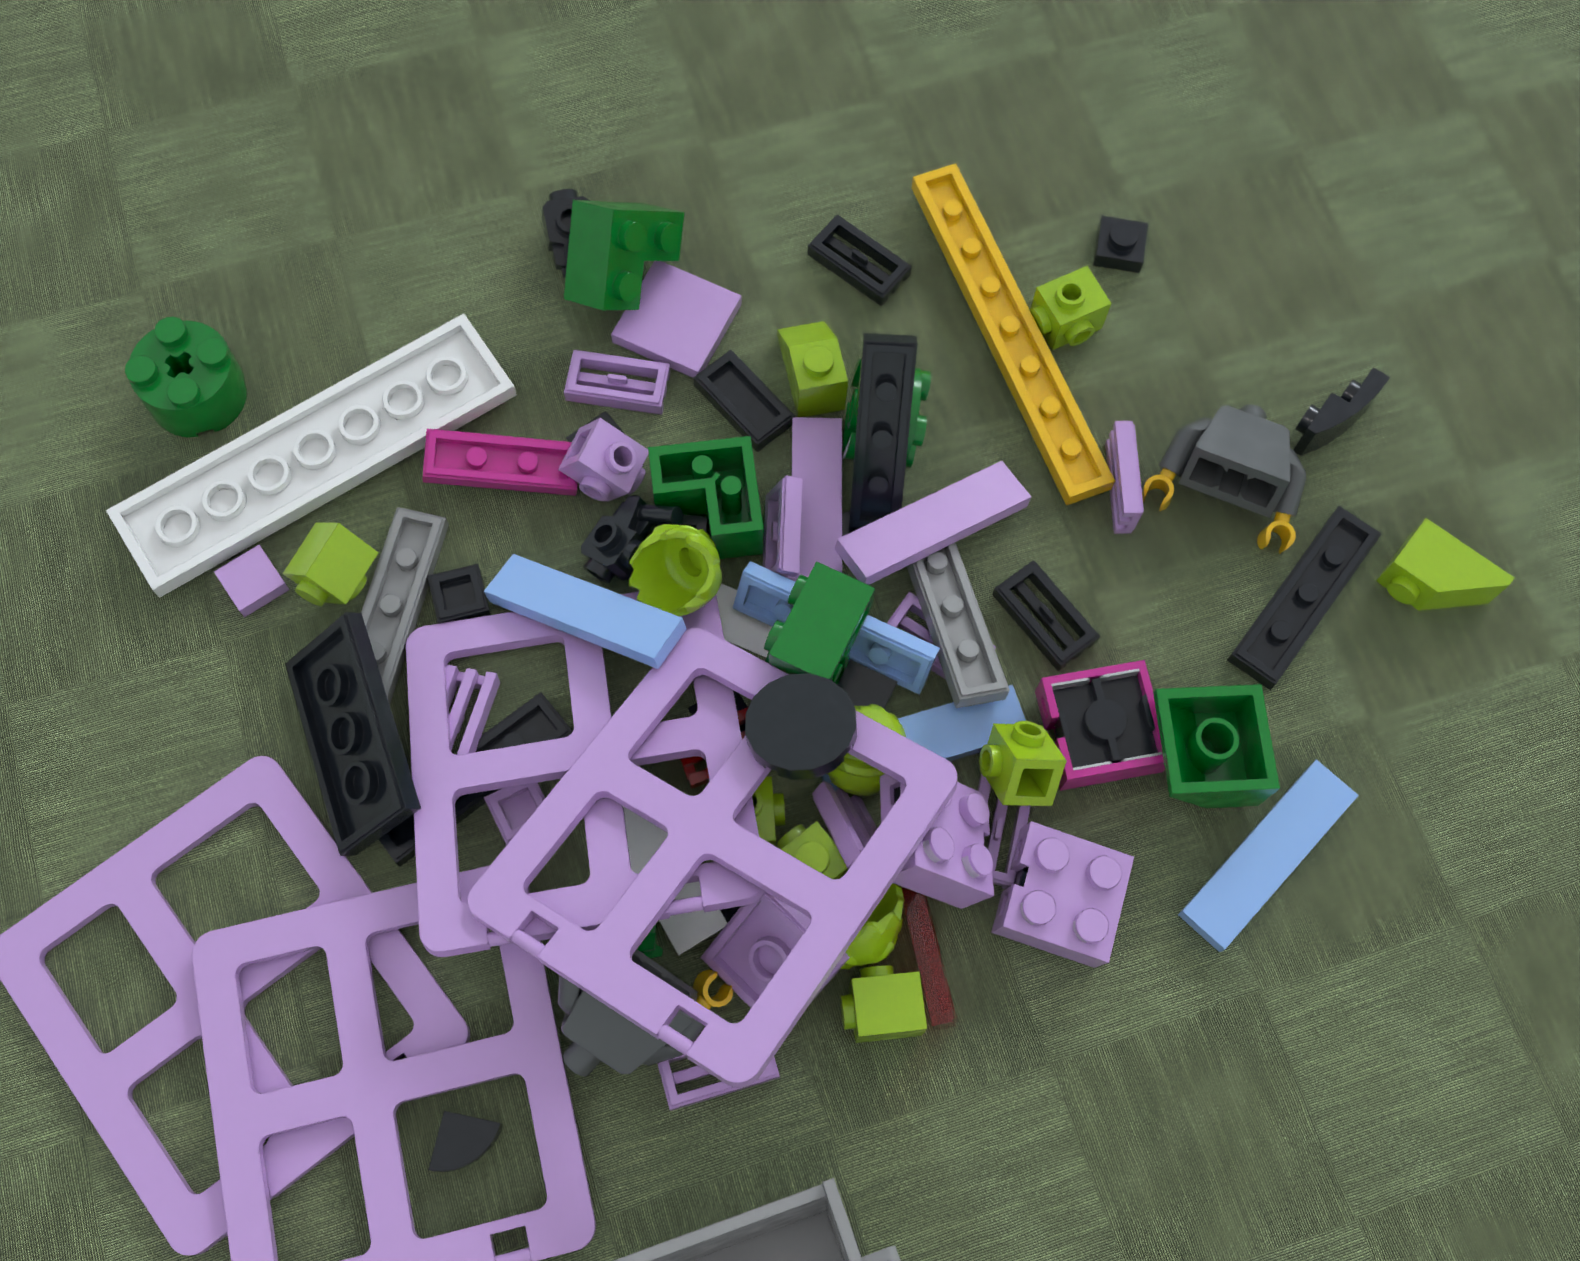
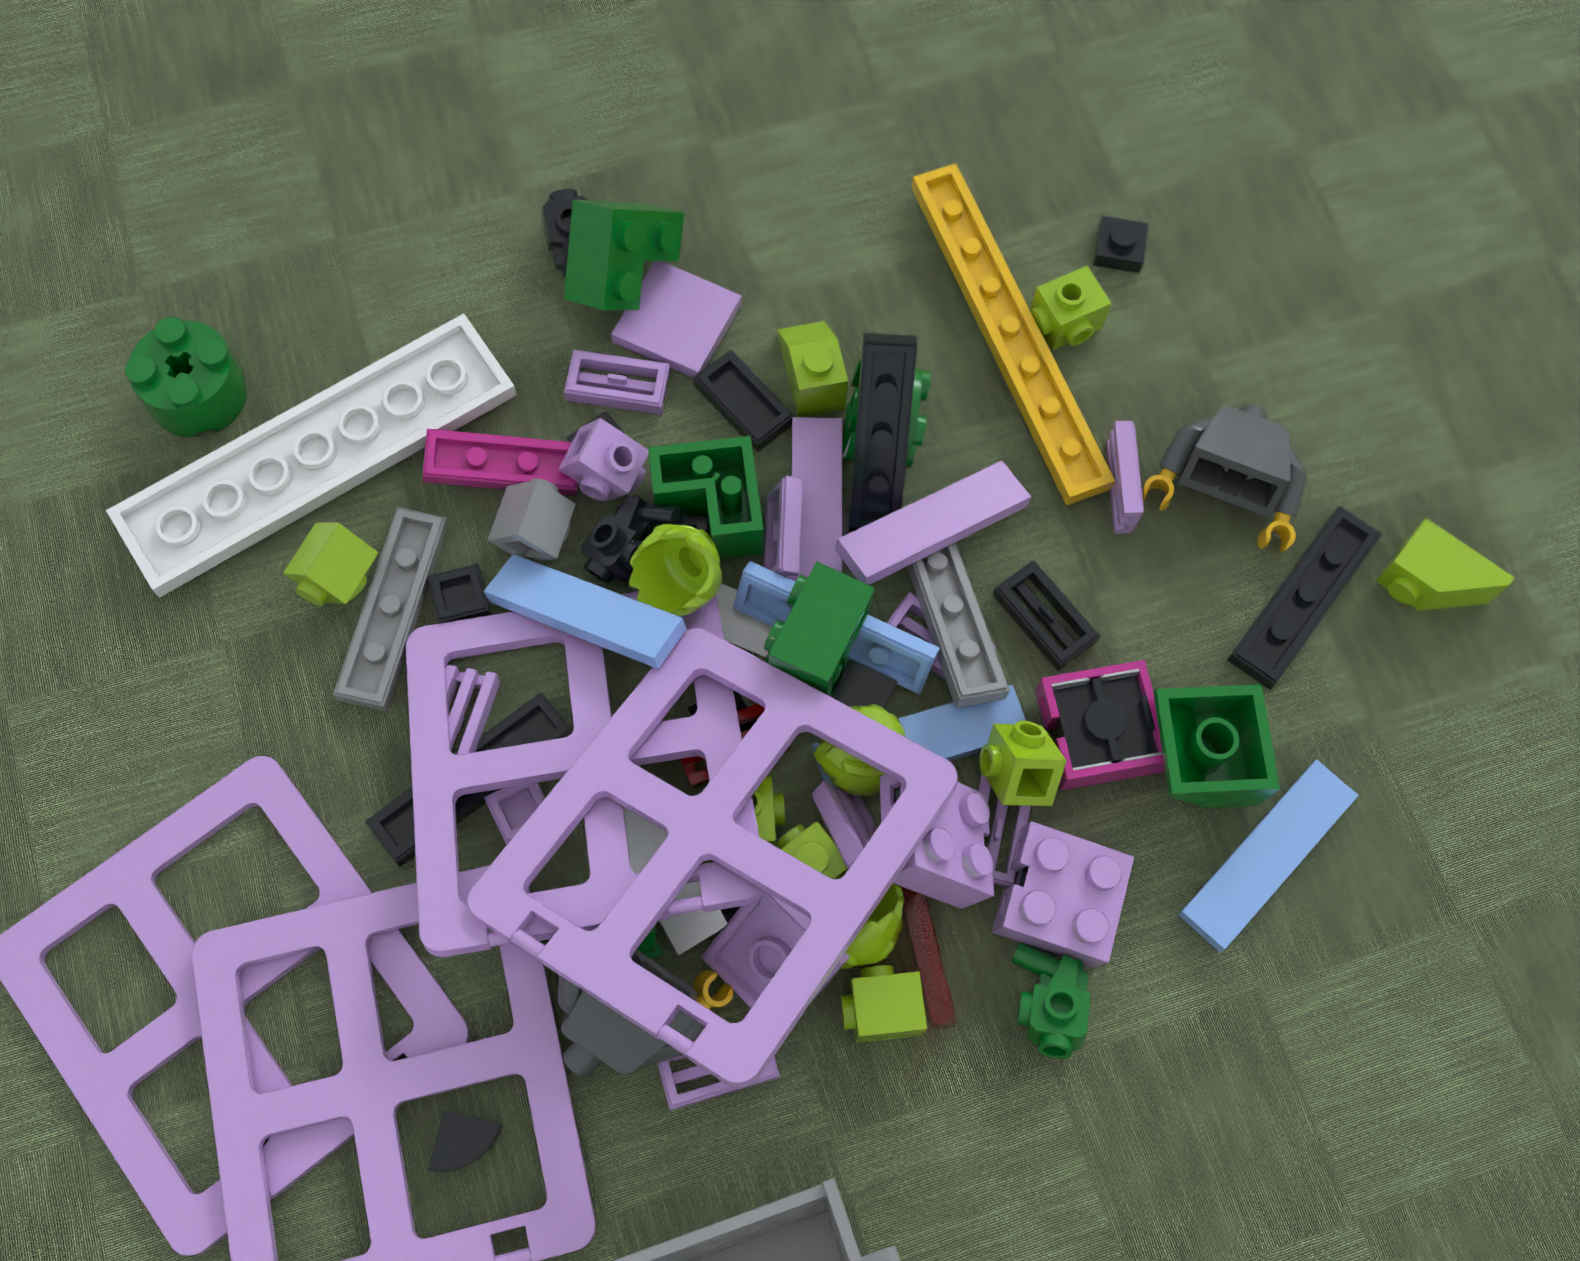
(251, 580): lavender tile -> none
(352, 735): black tile -> none
(532, 520): none -> light grey brick
(801, 726): black tile -> none
(853, 265): black tile -> none
(1057, 1006): none -> green piece
(1338, 413): black slope -> none

